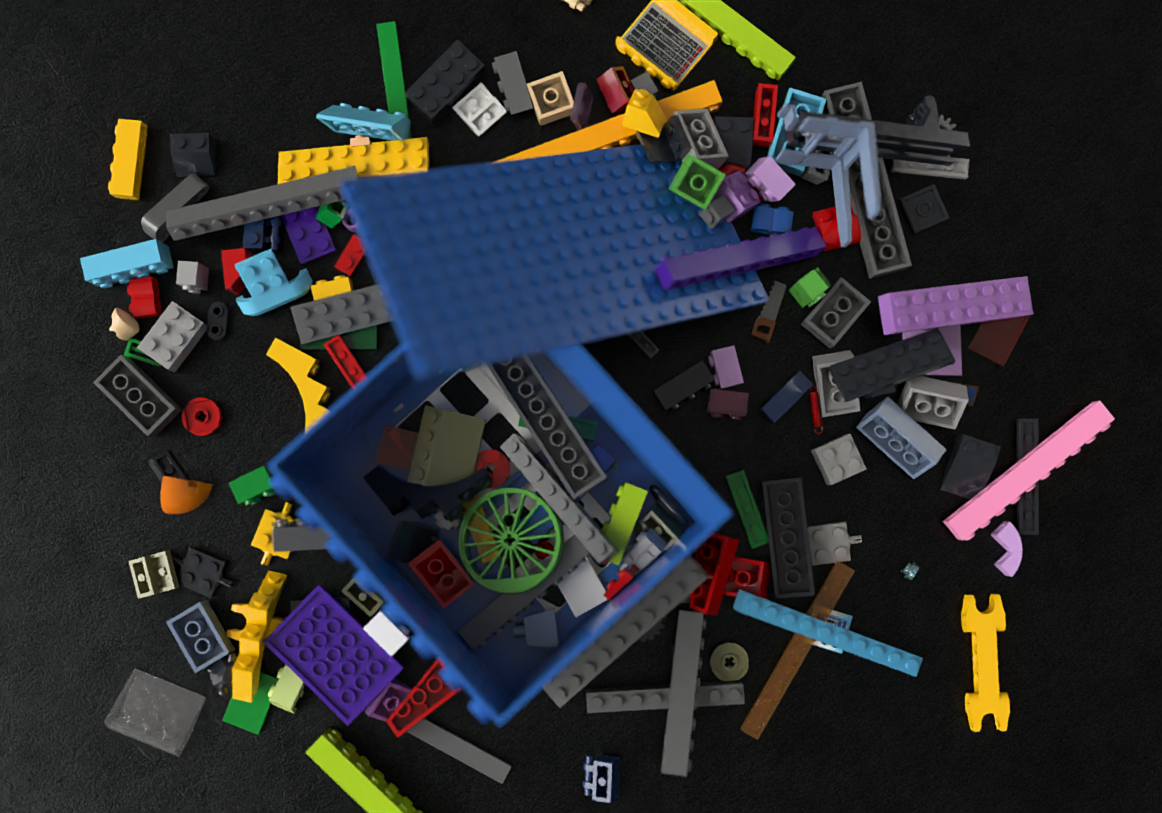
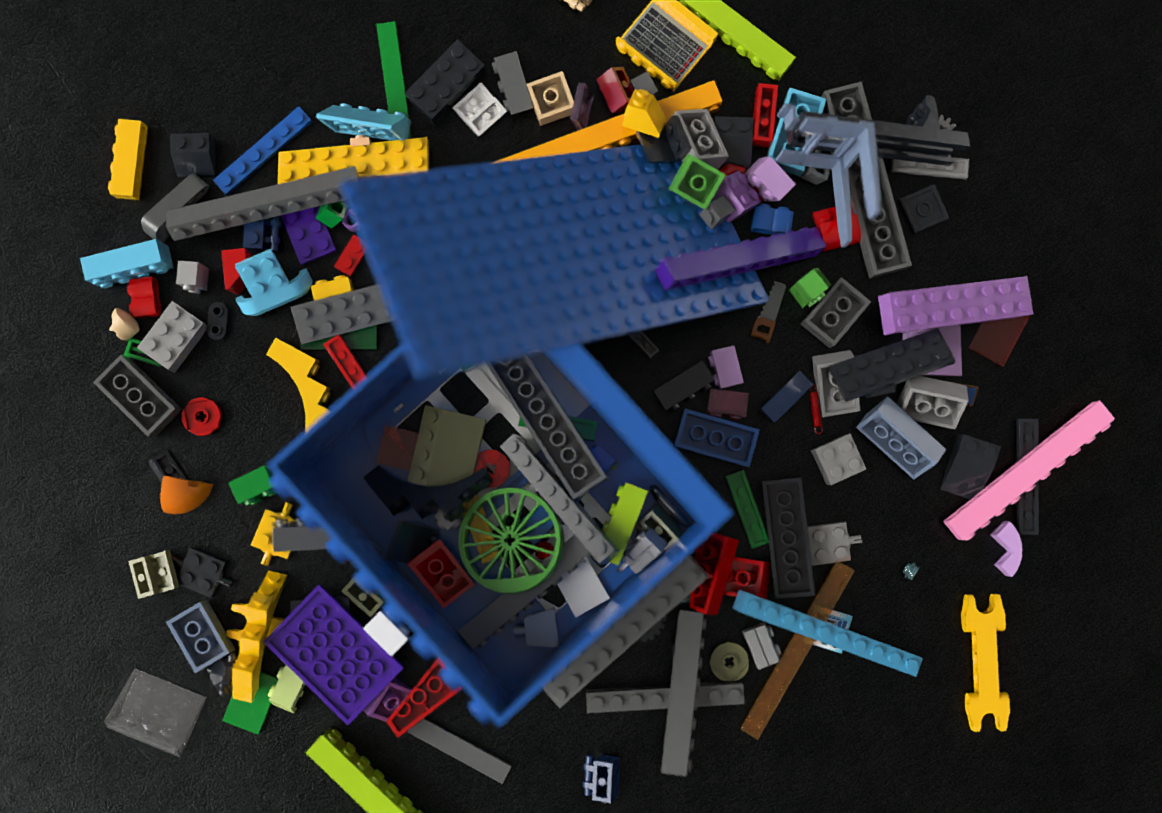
(262, 151): none -> blue plate
(625, 576): red plate -> none
(716, 438): none -> blue brick
(761, 645): none -> light grey brick

